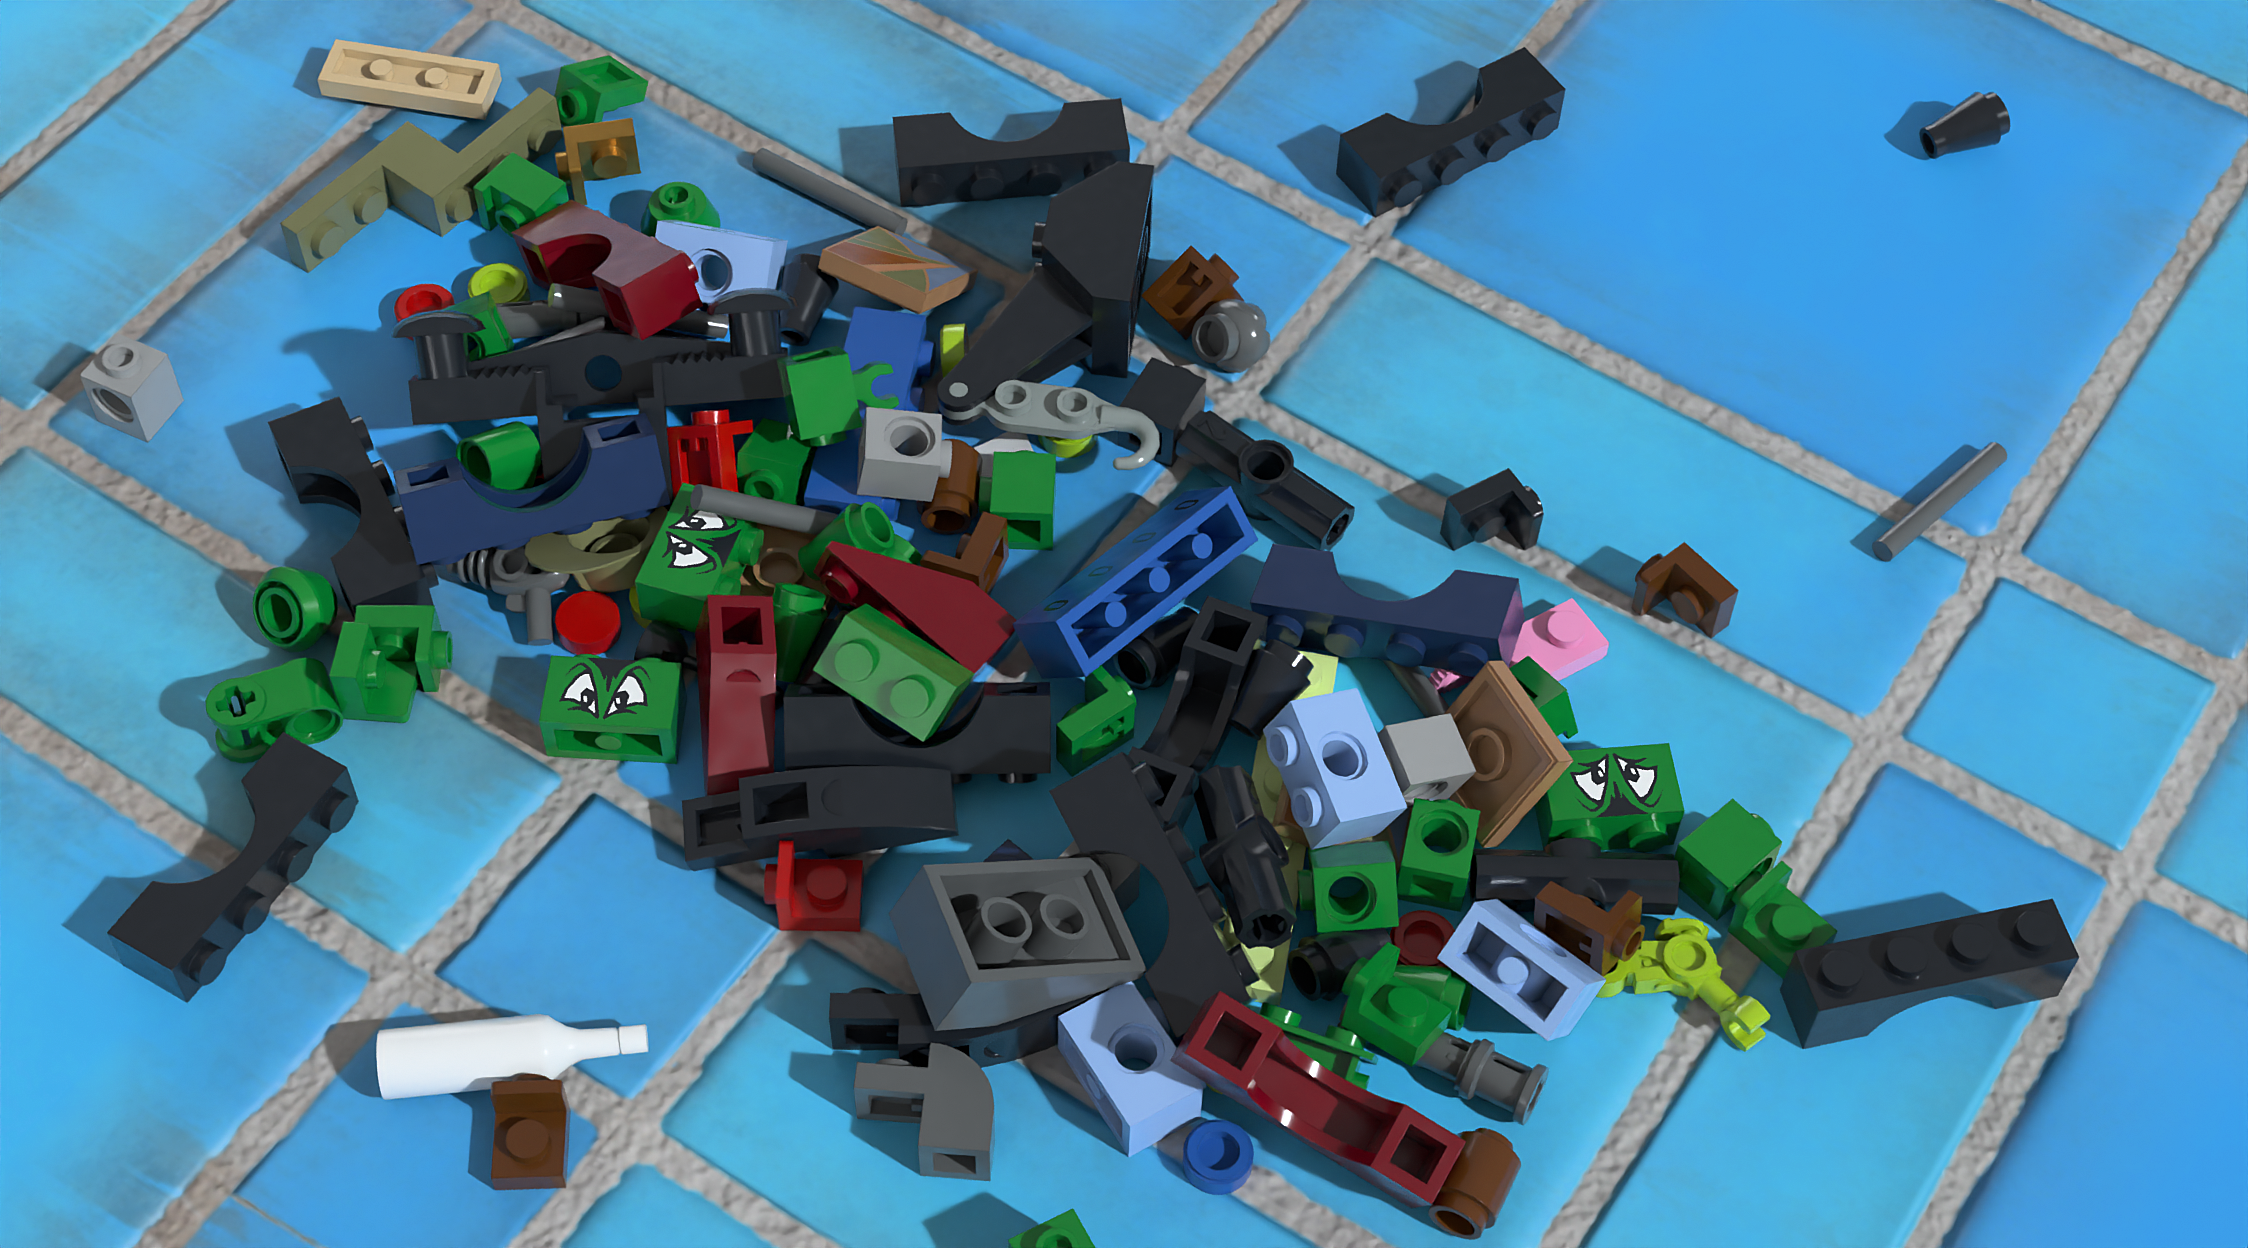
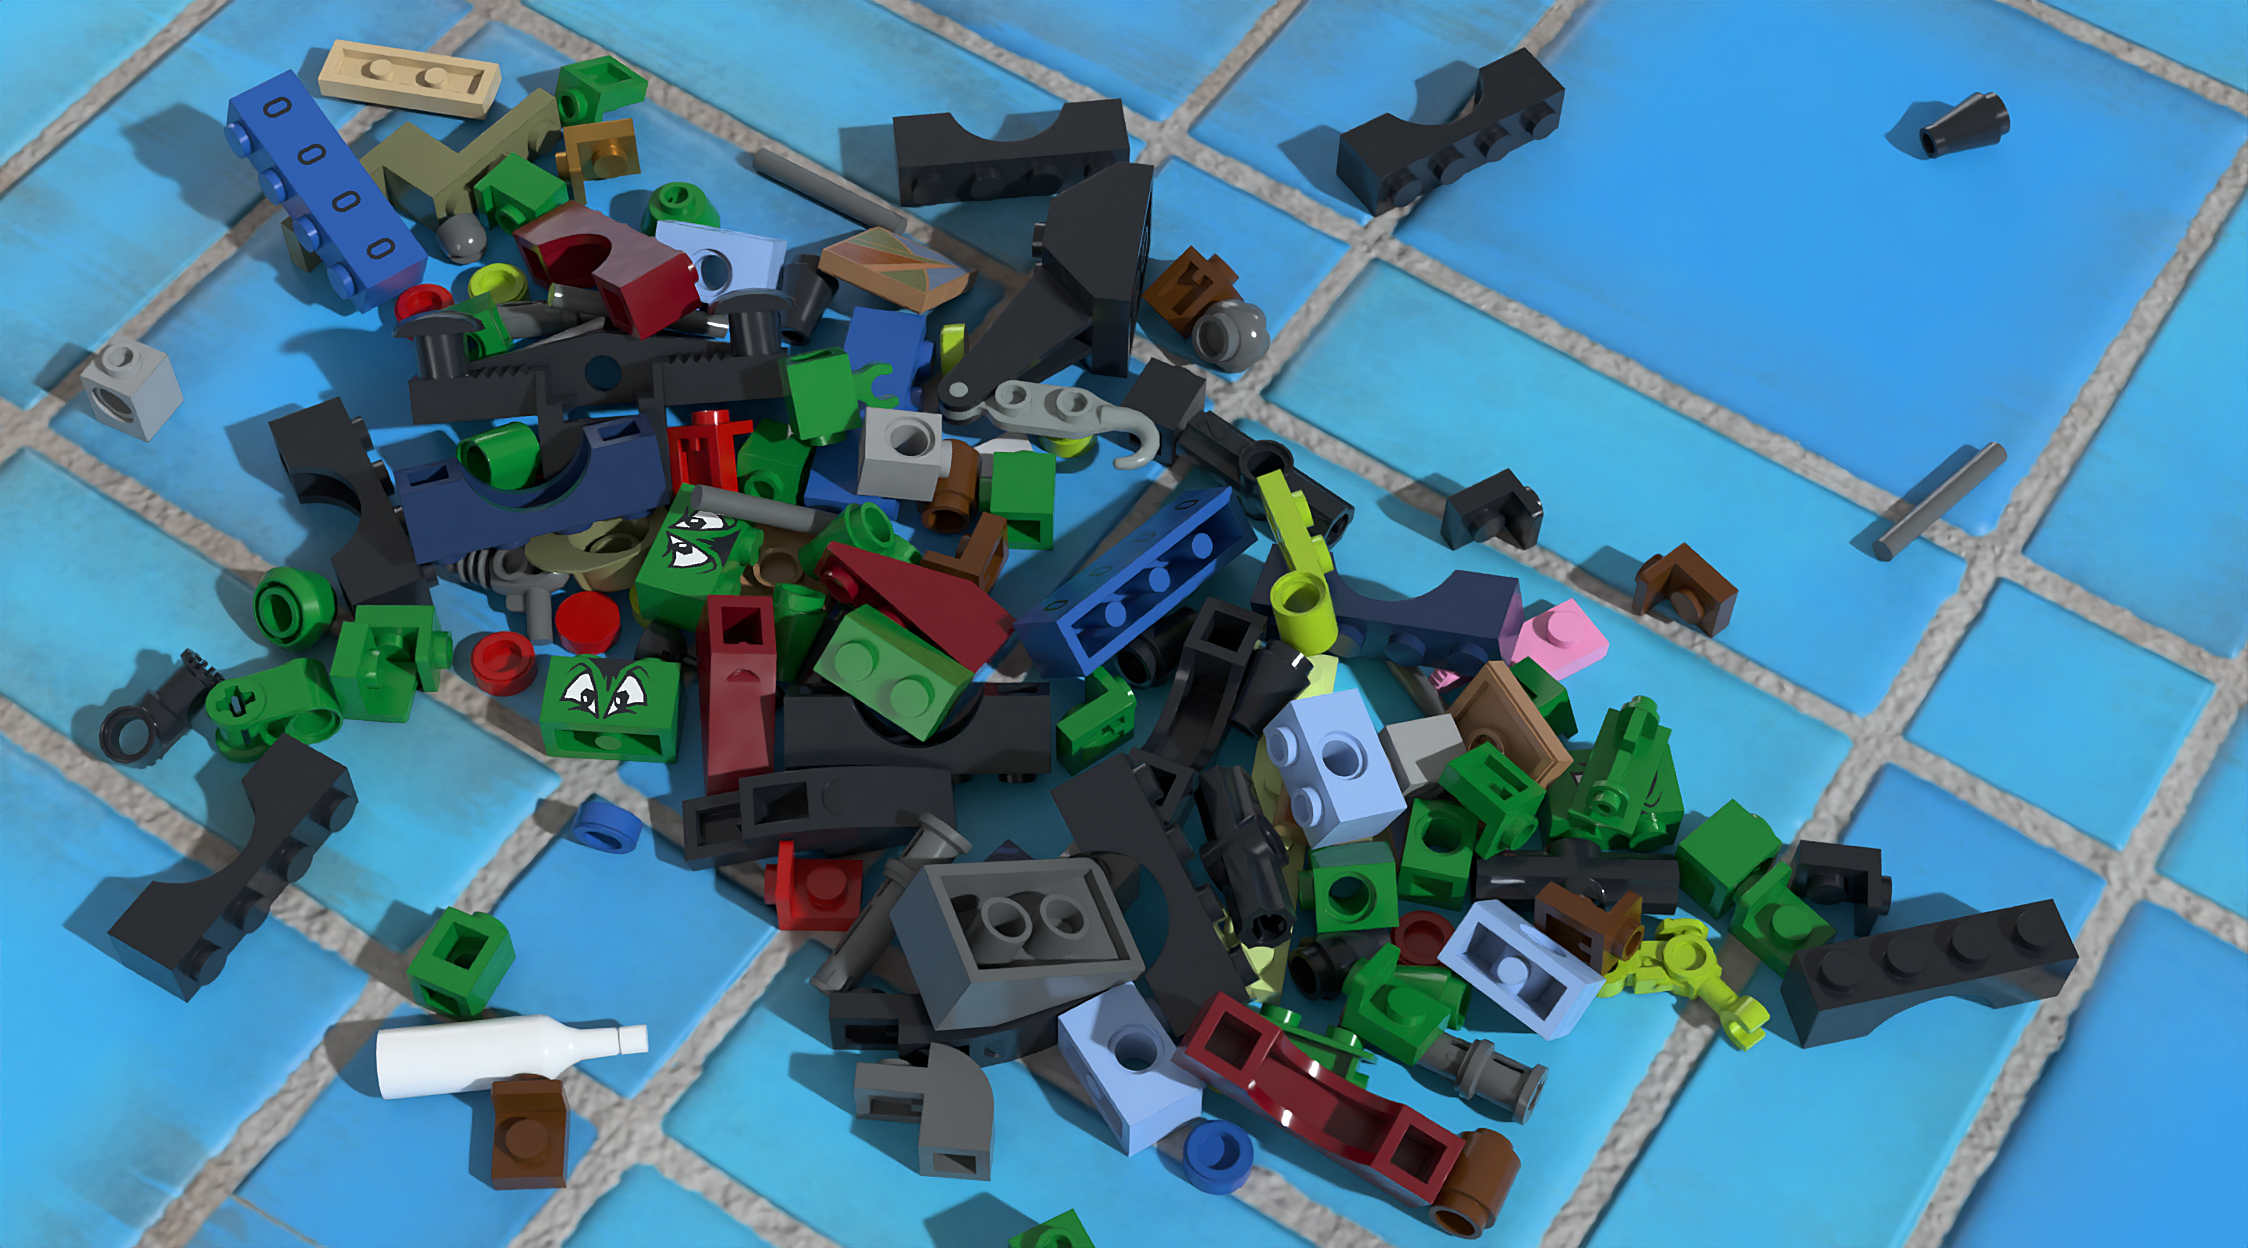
(163, 710): none -> black connector
(324, 192): none -> blue brick
(455, 943): none -> green brick
(462, 239): none -> dark grey hinge
(504, 663): none -> red tile
(607, 827): none -> blue tile
(873, 927): none -> dark grey pin
(1302, 596): none -> lime plate
(1497, 795): none -> green bracket
(1621, 767): none -> green hinge
(1842, 874): none -> black bracket

